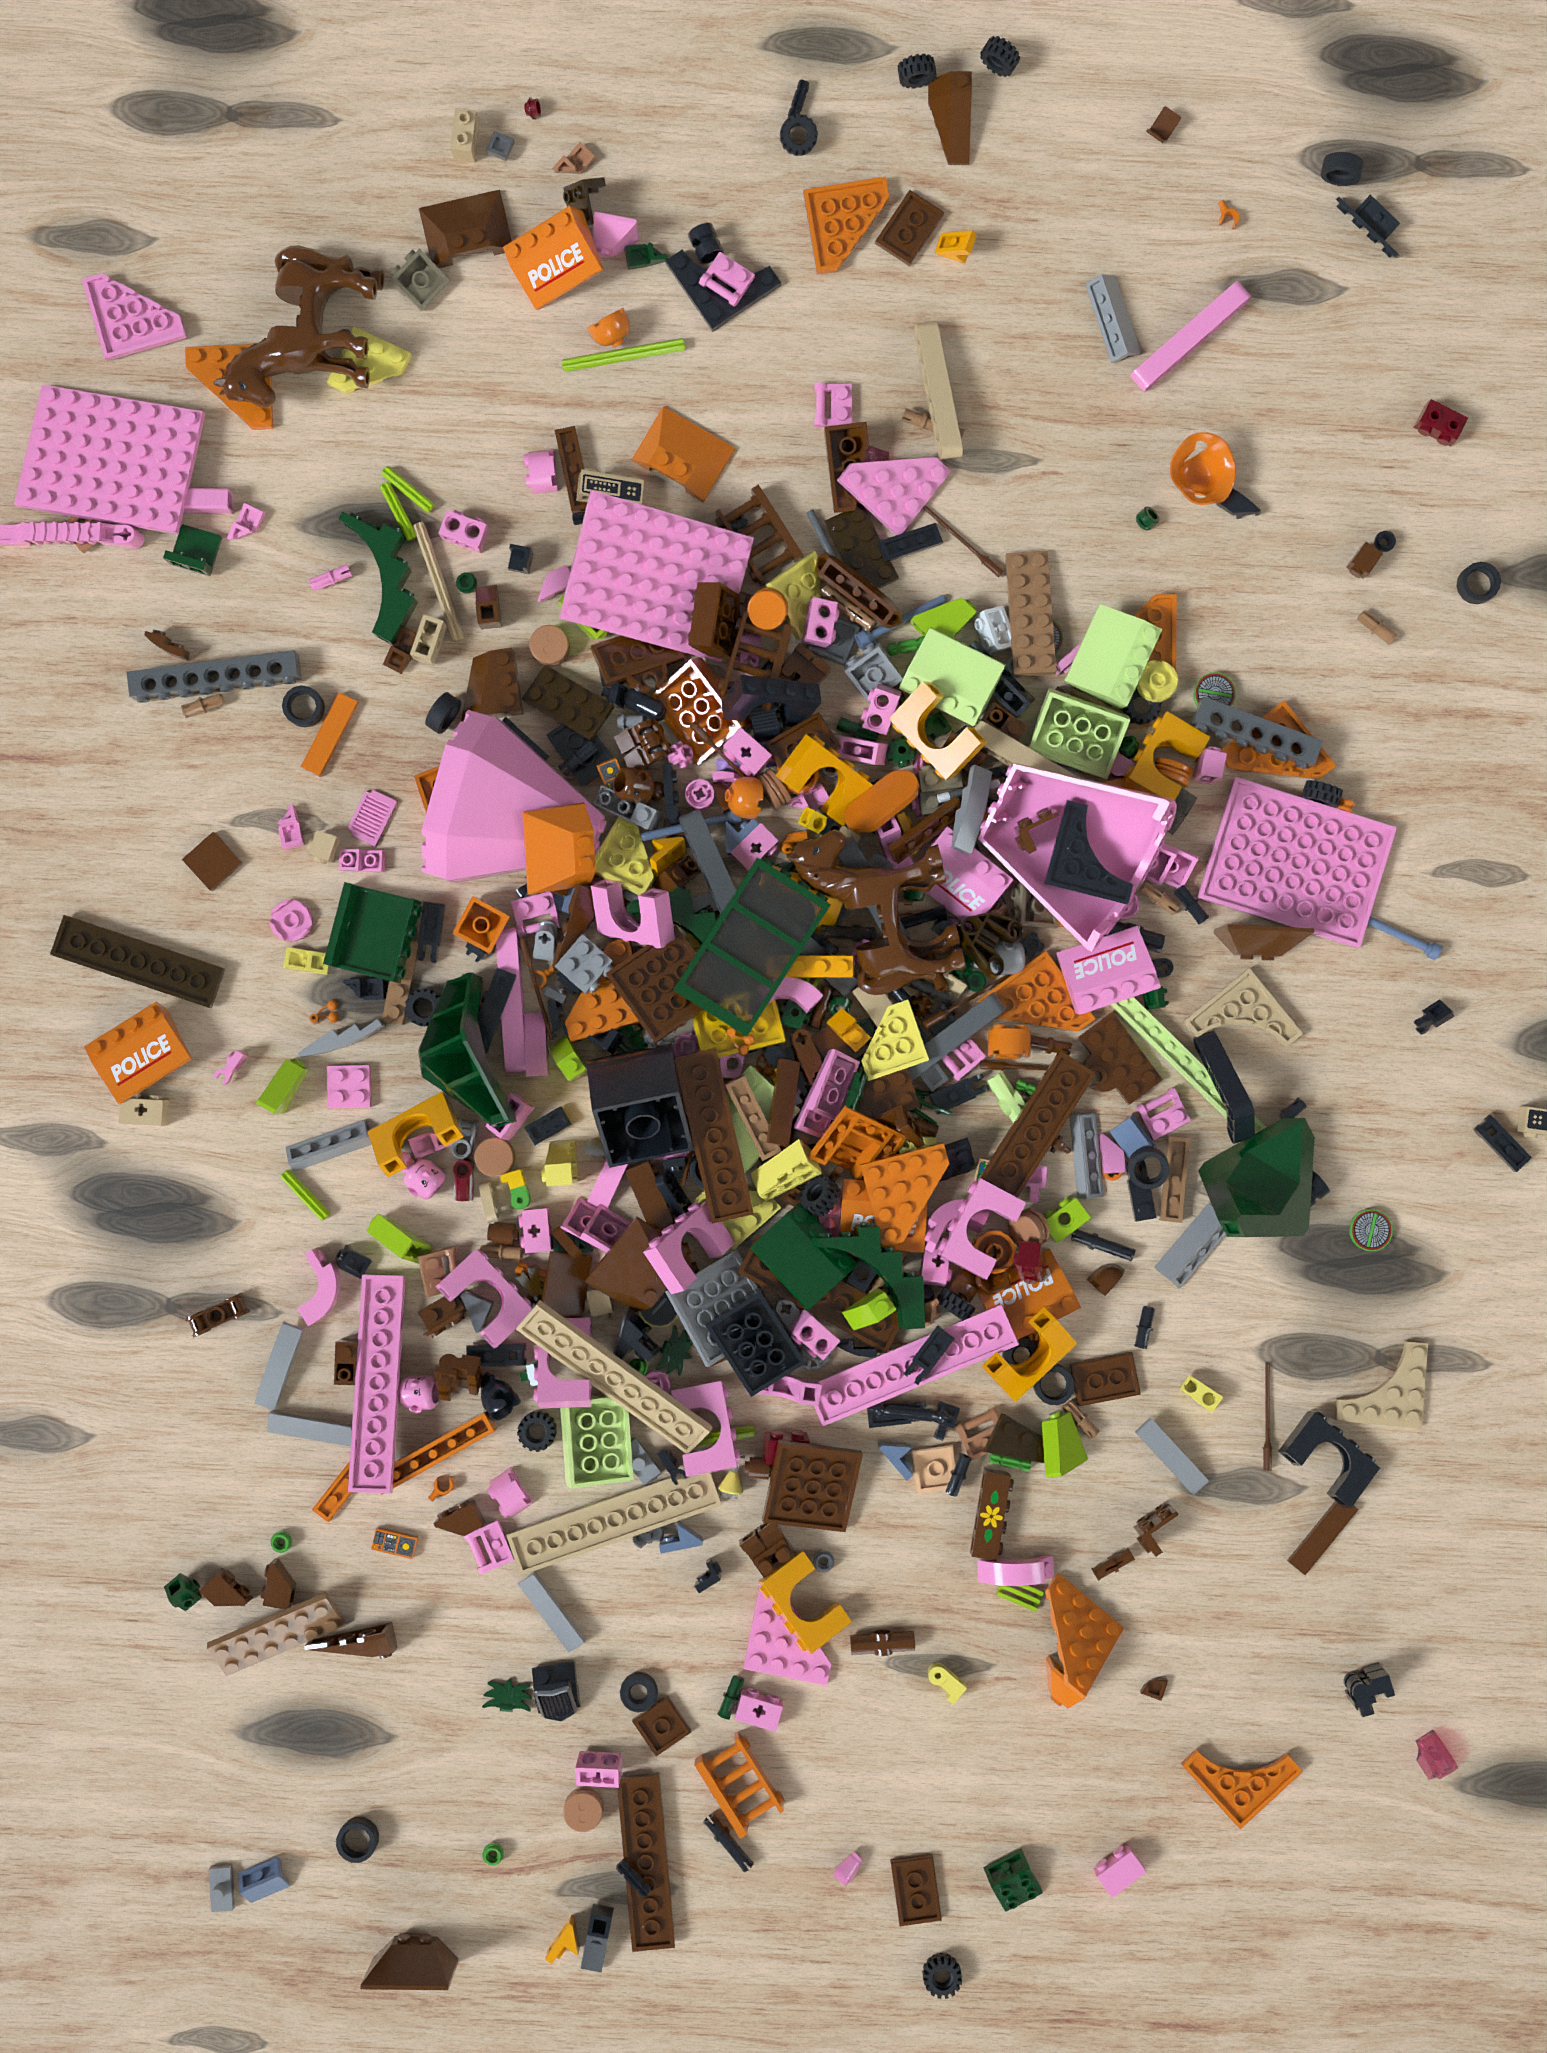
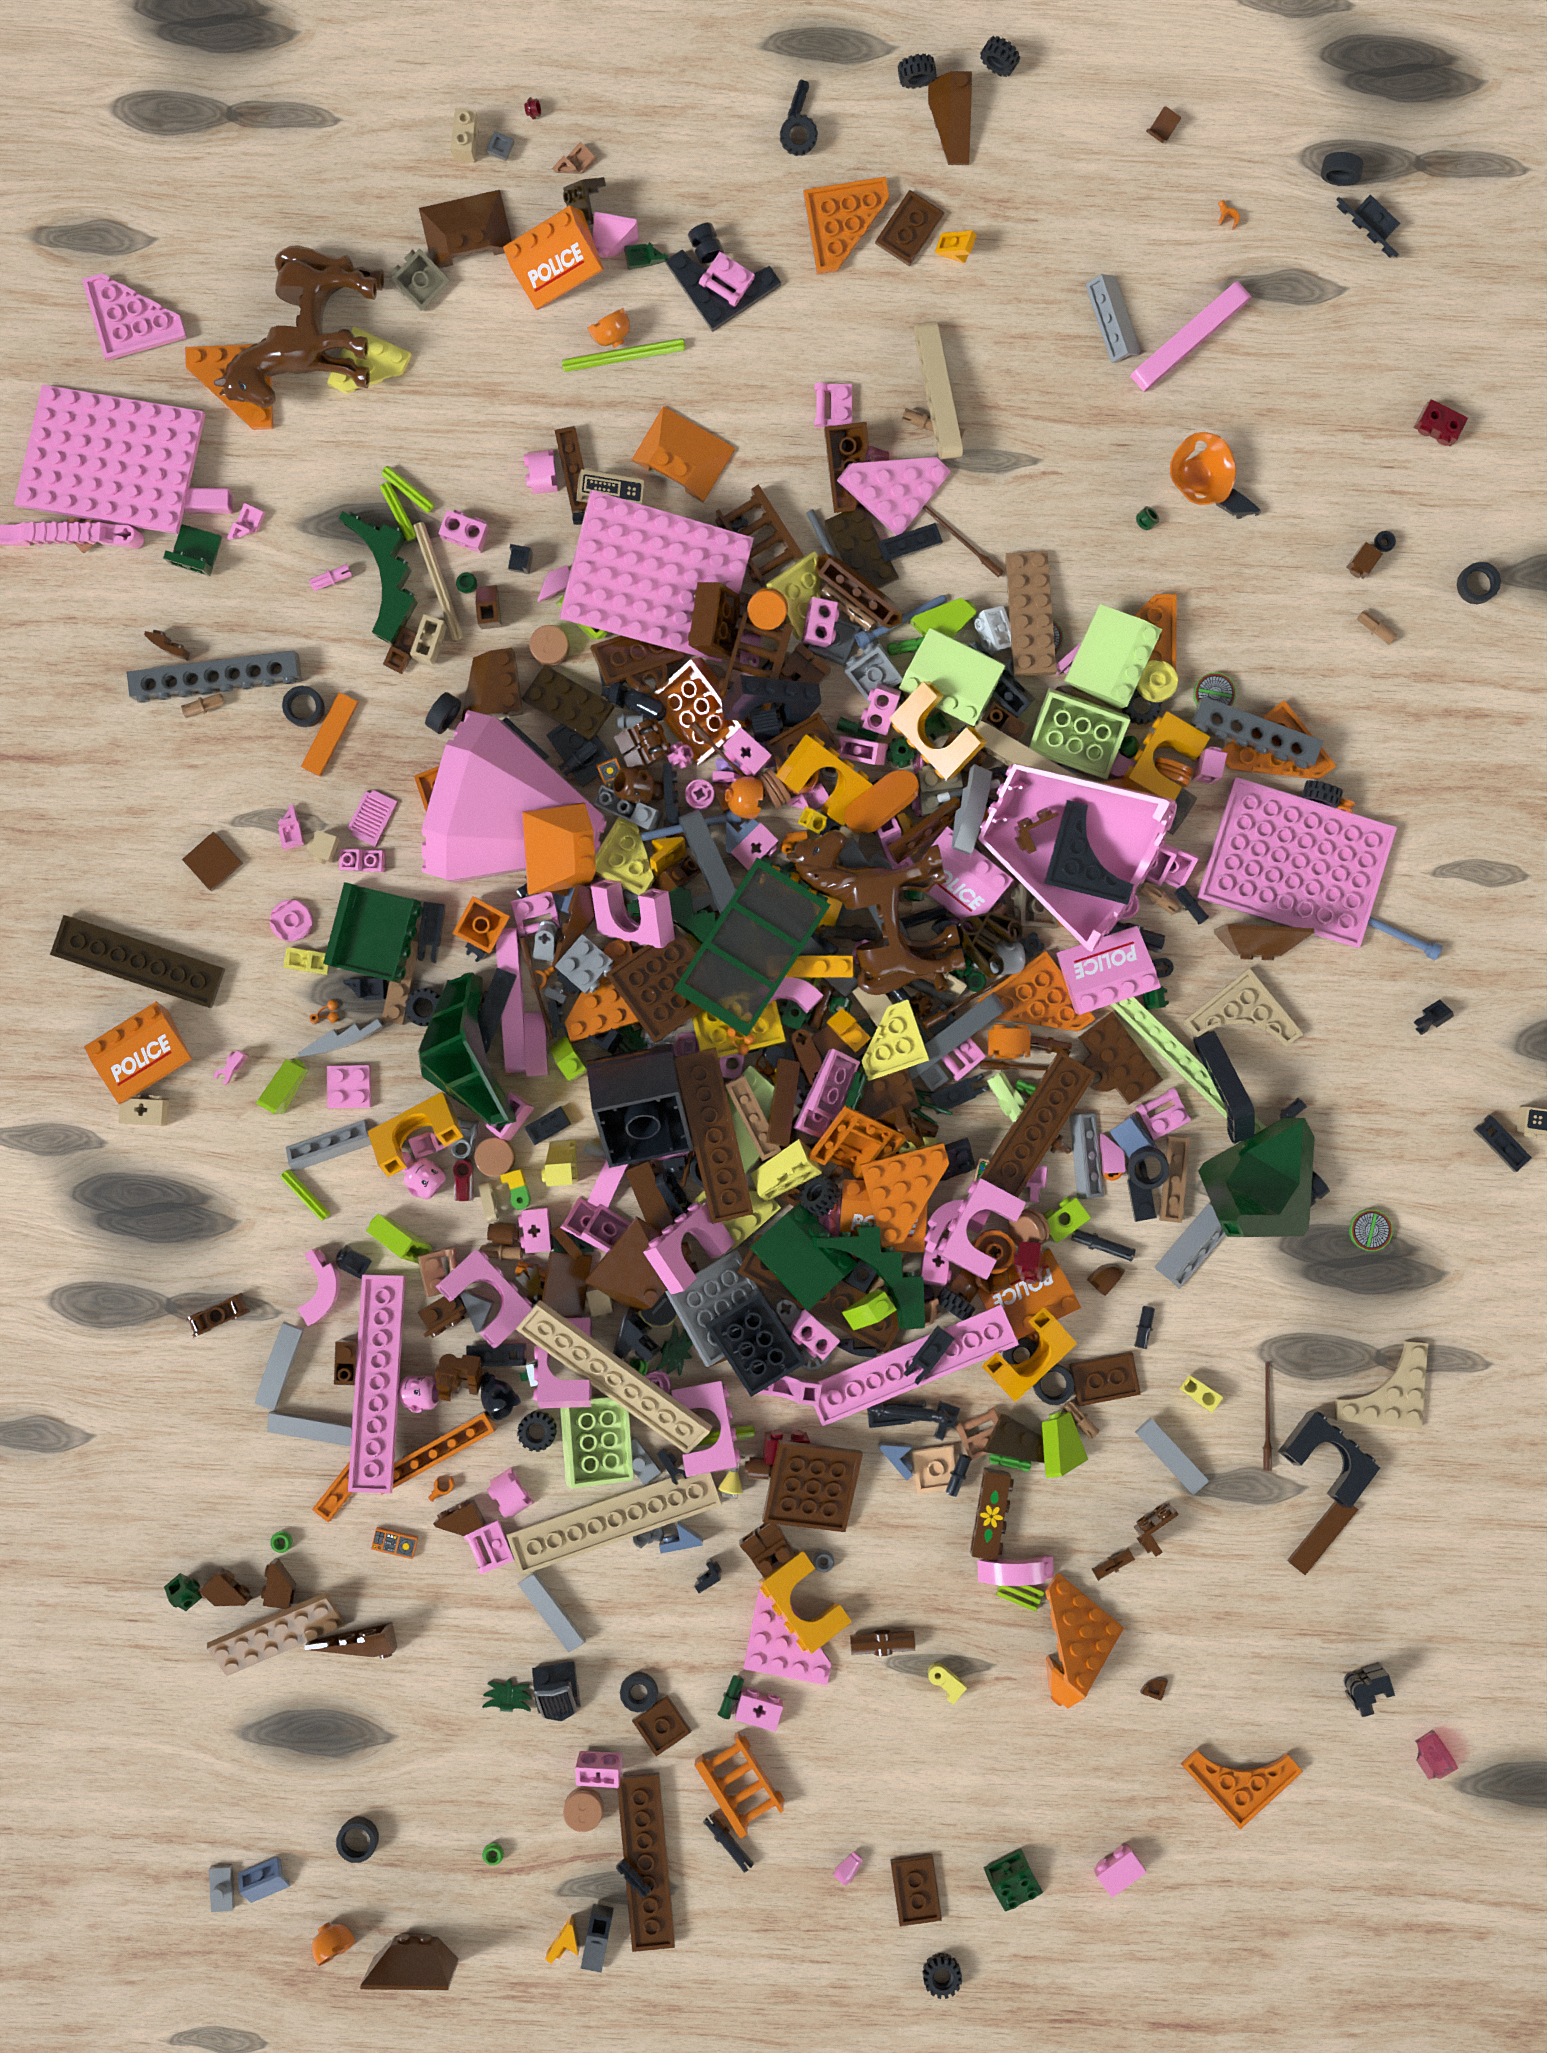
(330, 1942): none -> orange cylinder

